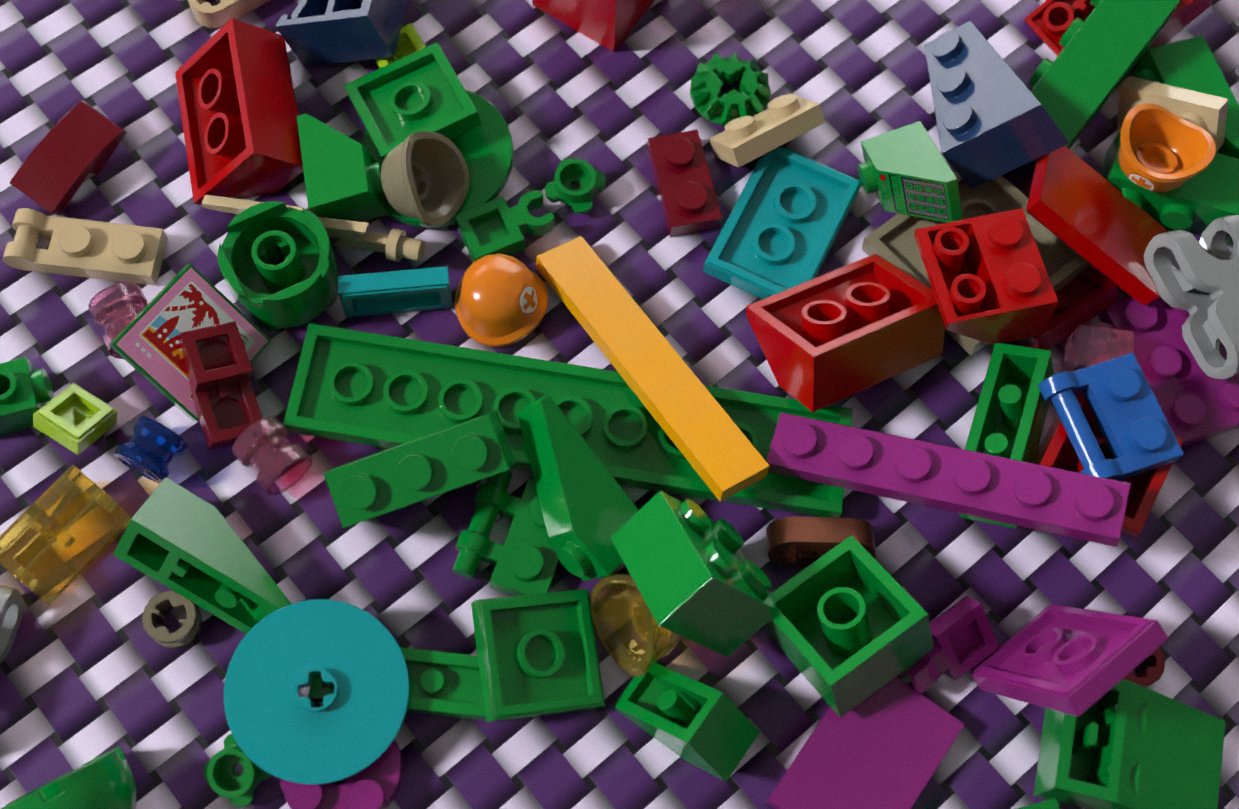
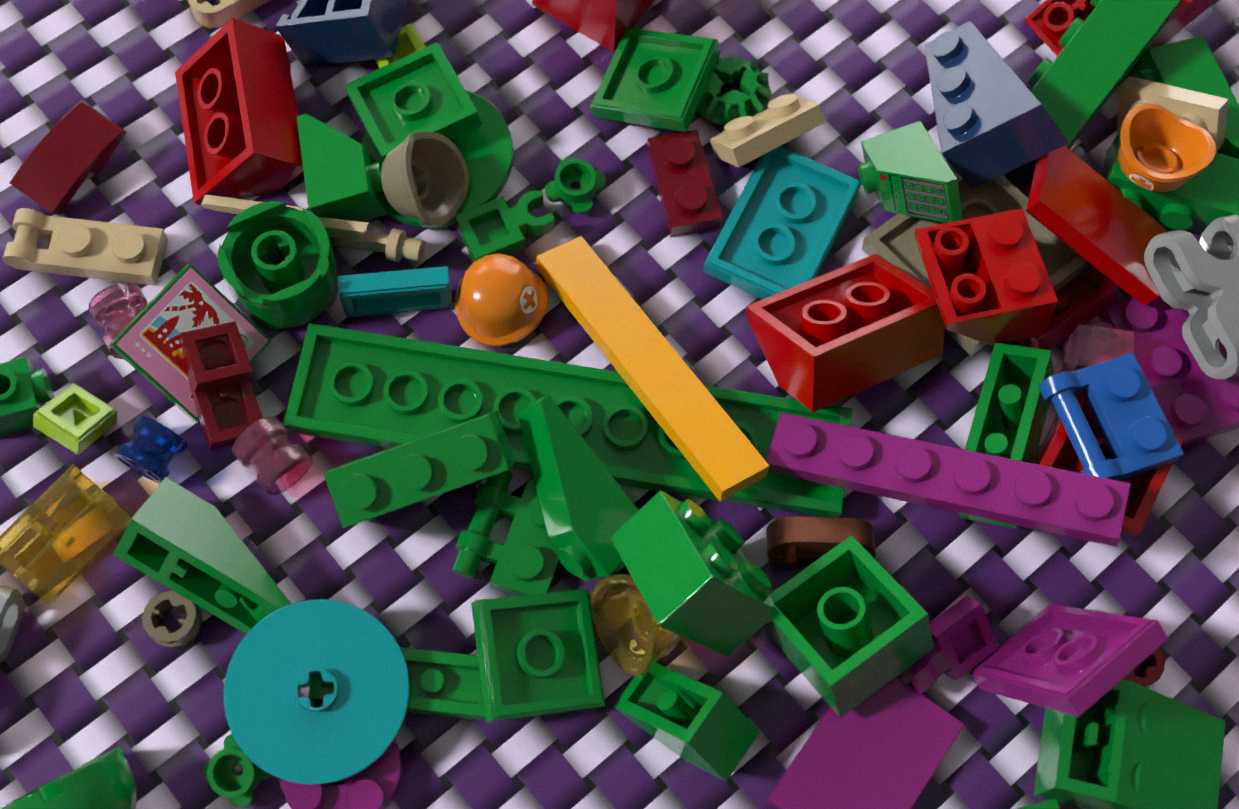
(656, 79): none -> green plate

